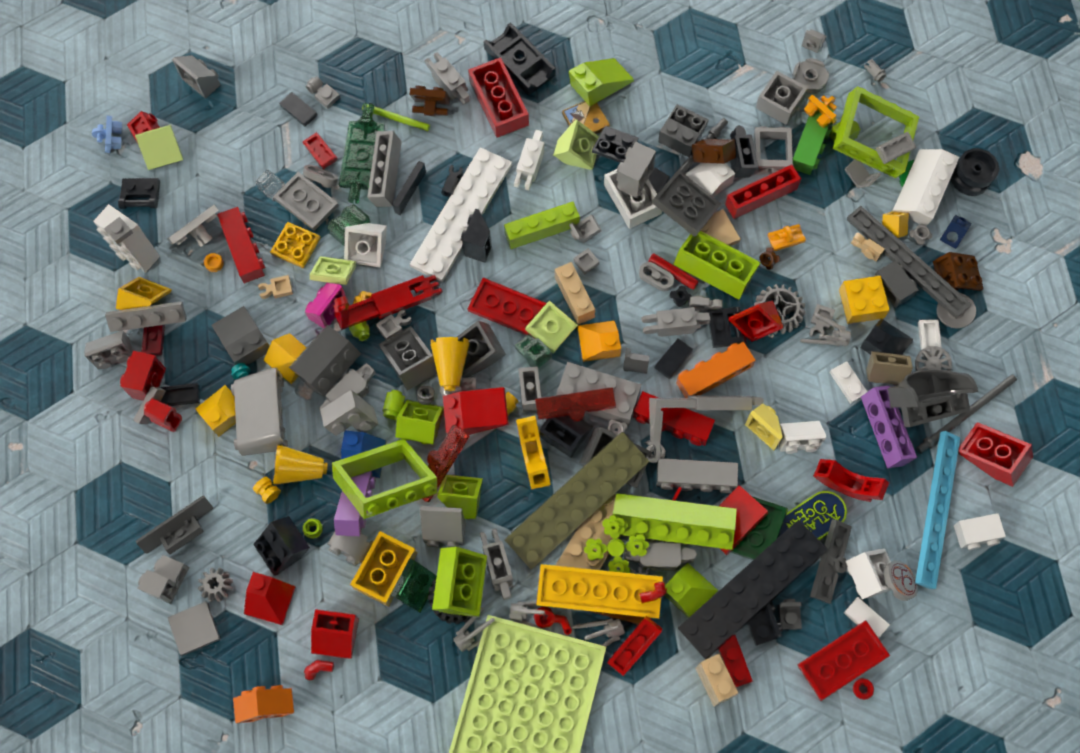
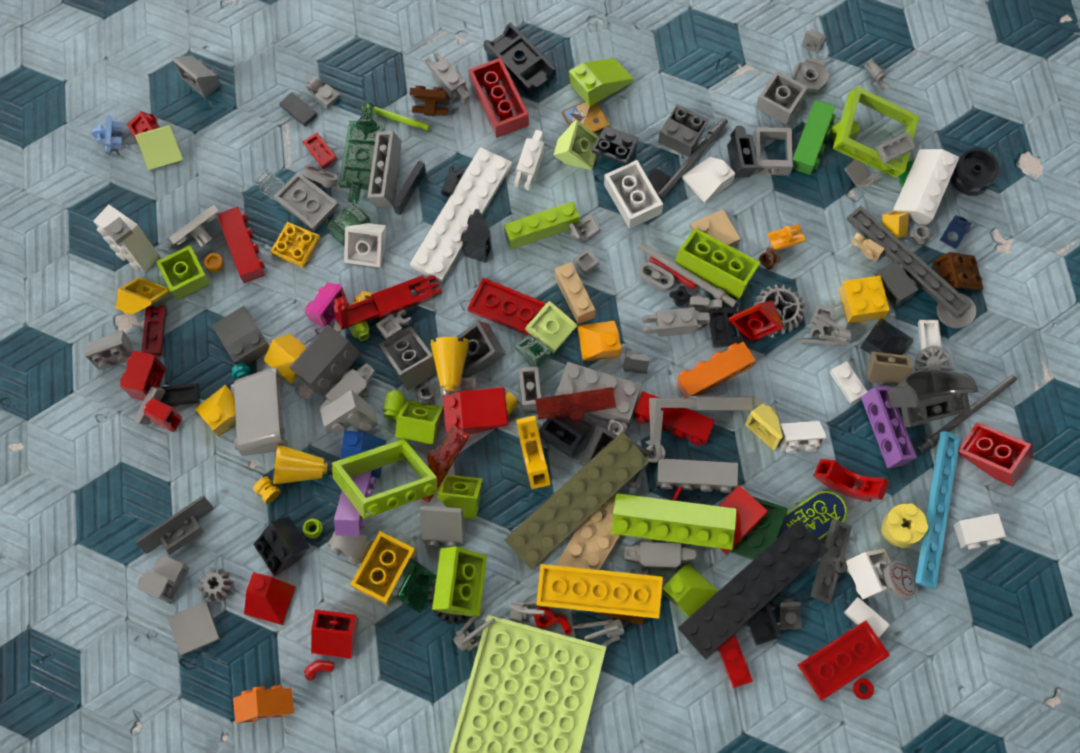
(139, 189): black plate -> none
(146, 316): light grey plate -> none
(183, 272): none -> lime brick
(279, 287): tan plate -> none
(333, 270): yellowish green tile -> none
(497, 564): light grey hinge -> none
(616, 546): lime plant -> none
(634, 645): red plate -> none
(635, 169): light grey brick -> none
(653, 595): red arm -> none
(673, 358): black tile -> none
(686, 203): dark grey plate -> none
(714, 151): reddish brown brick -> none
(716, 680): tan brick -> none
(717, 293): none -> light grey bar
(762, 191): red brick -> none
(827, 115): light orange hips -> none
(915, 524): none -> light yellow brick

